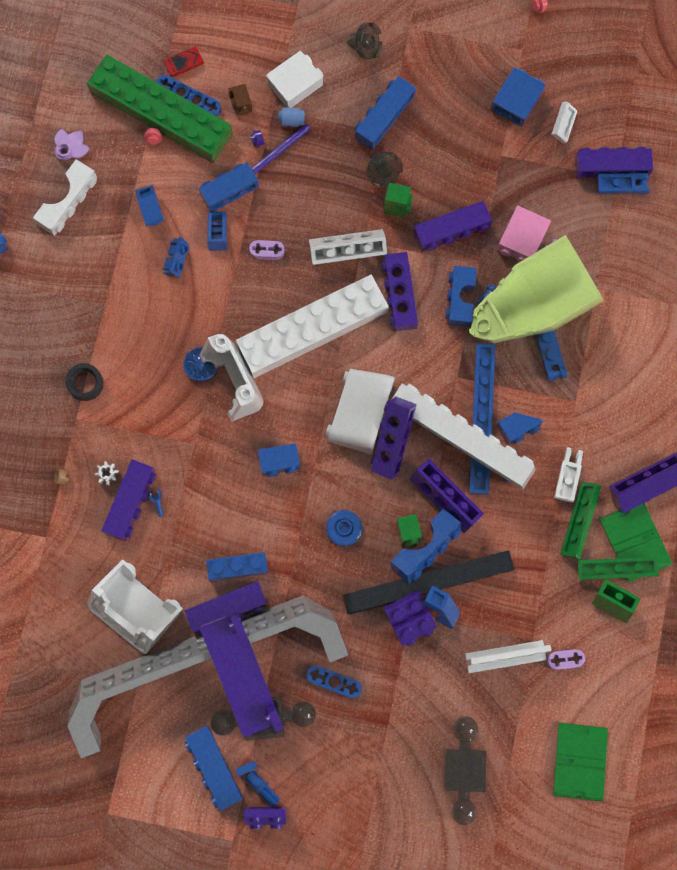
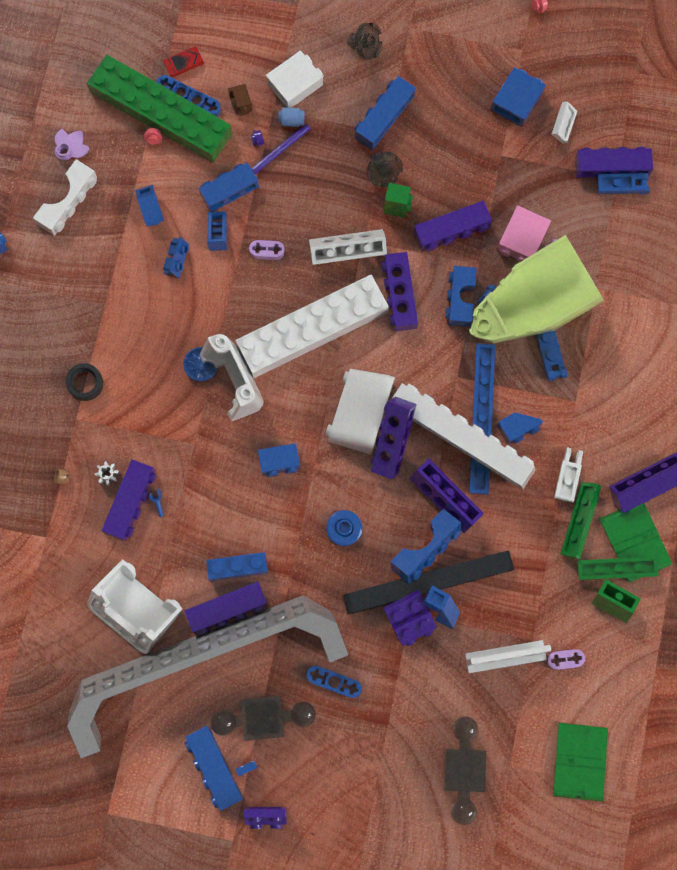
(240, 674): dark purple bracket -> none
(262, 788): blue axle -> none
(408, 530): green brick -> none

